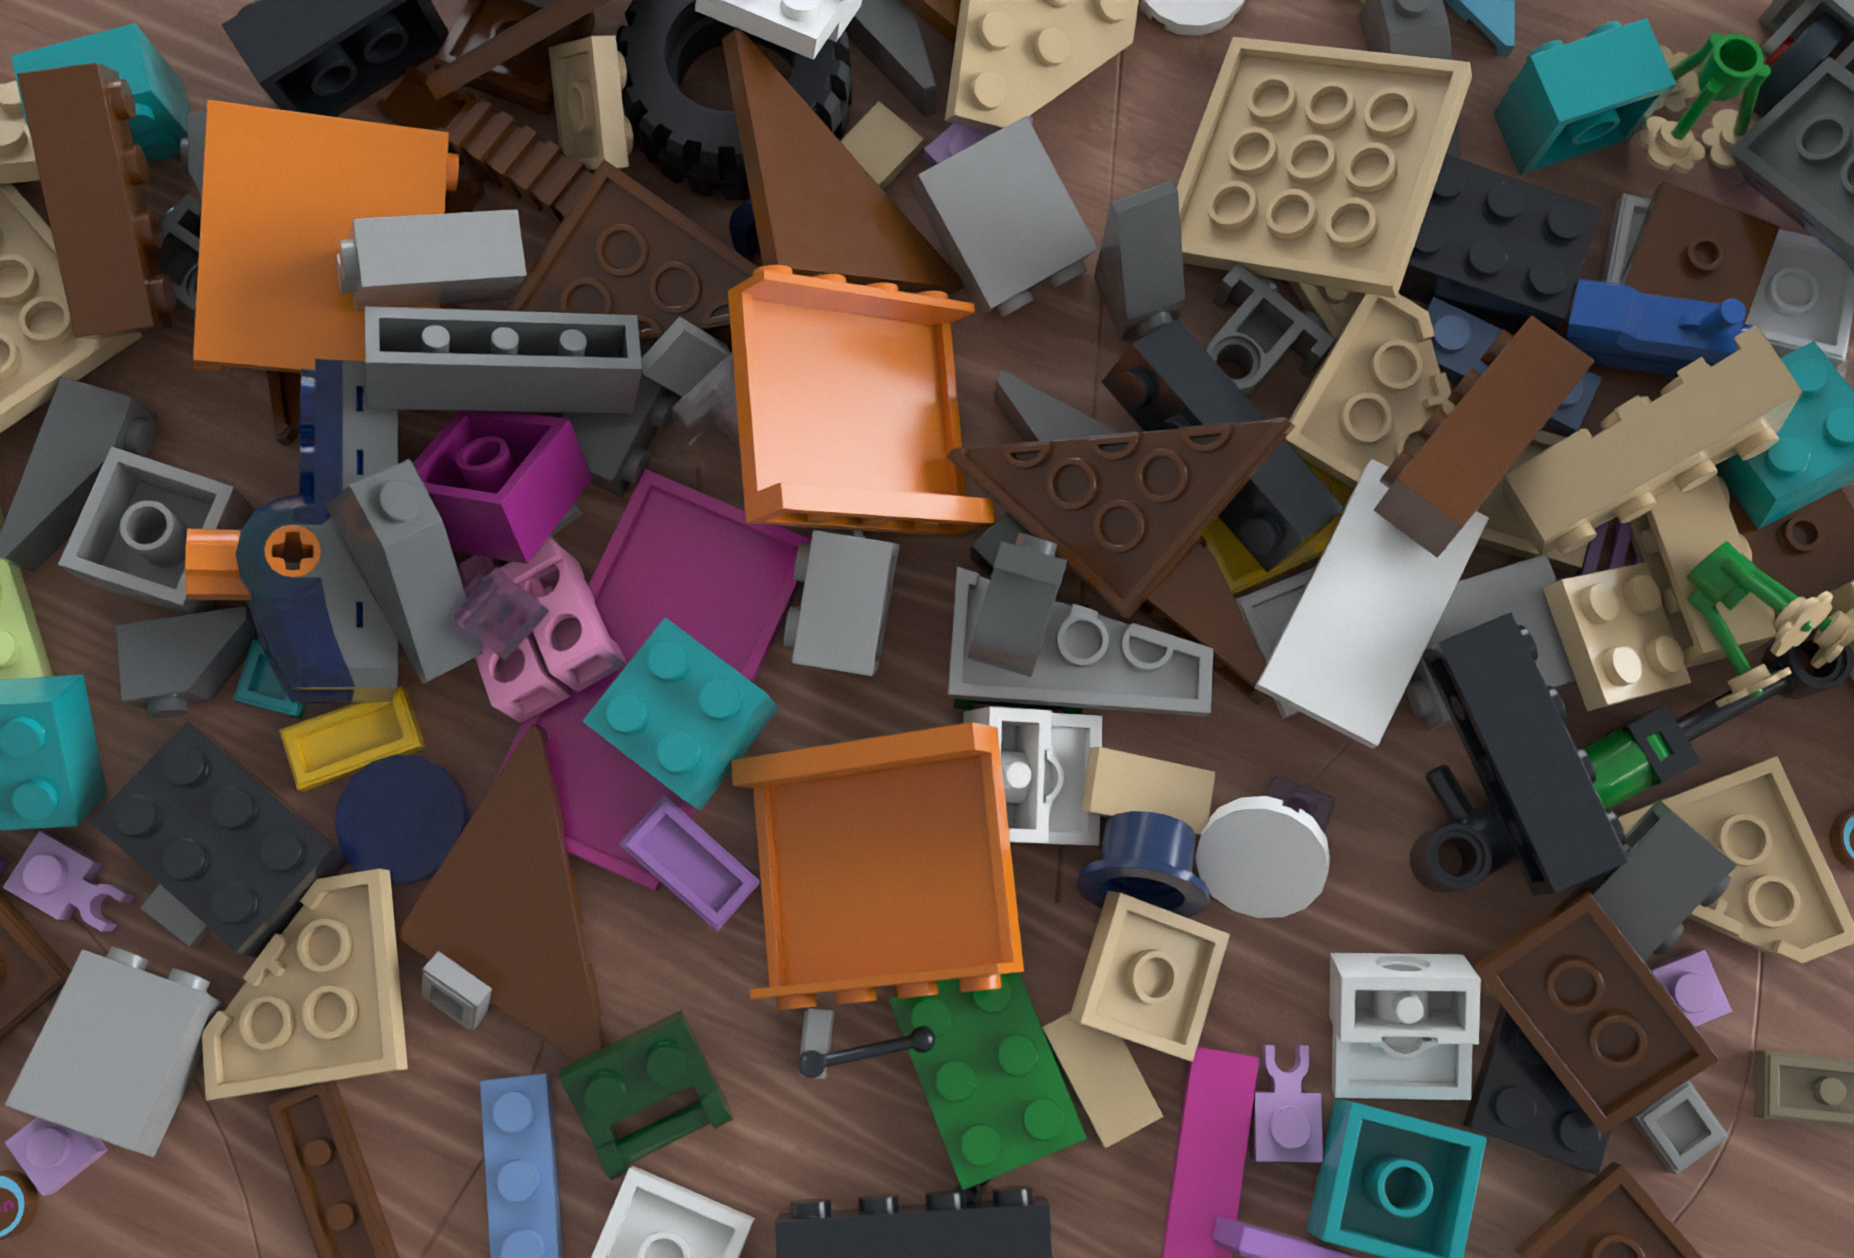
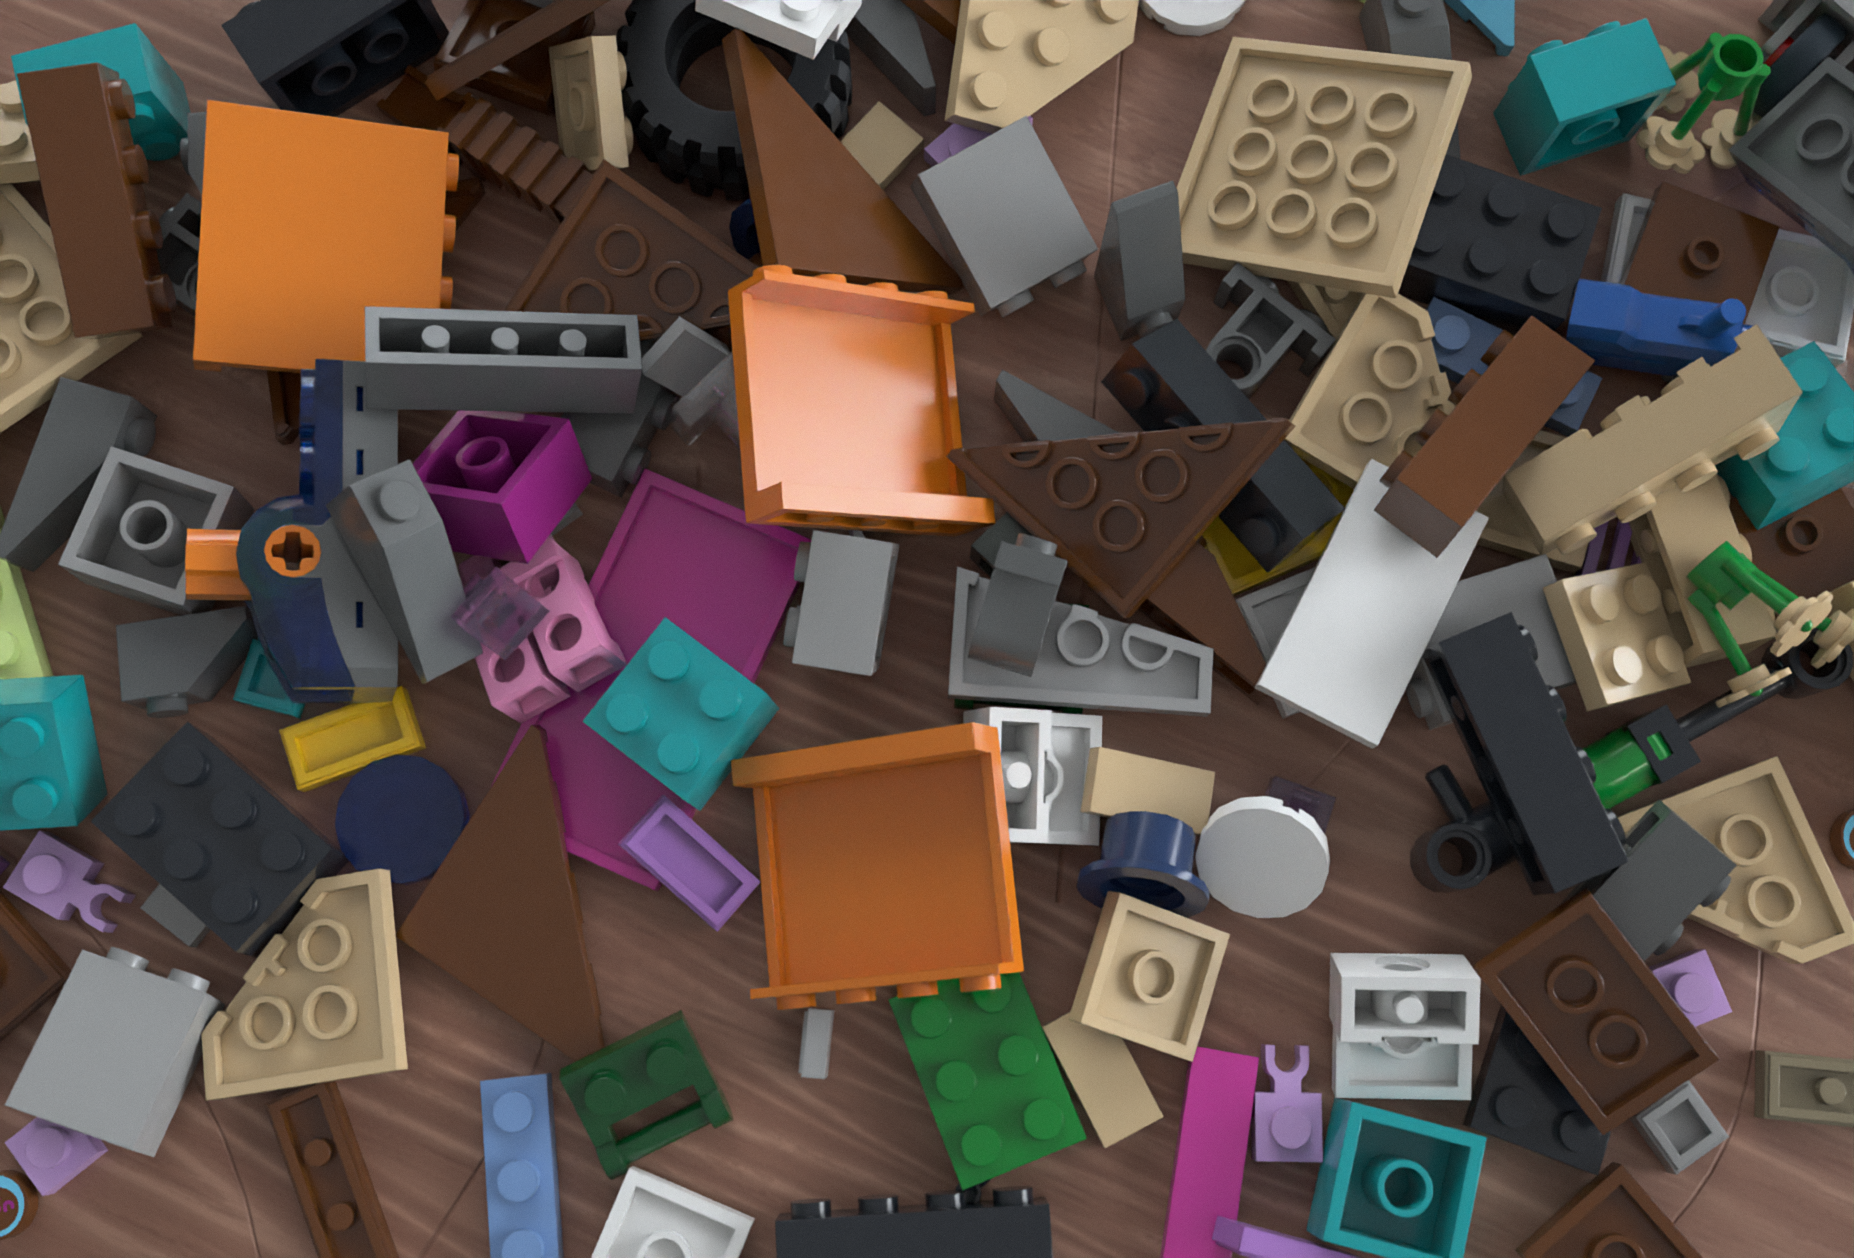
(432, 259): light grey brick -> none
(455, 991): light grey tile -> none
(813, 1063): black hinge -> none

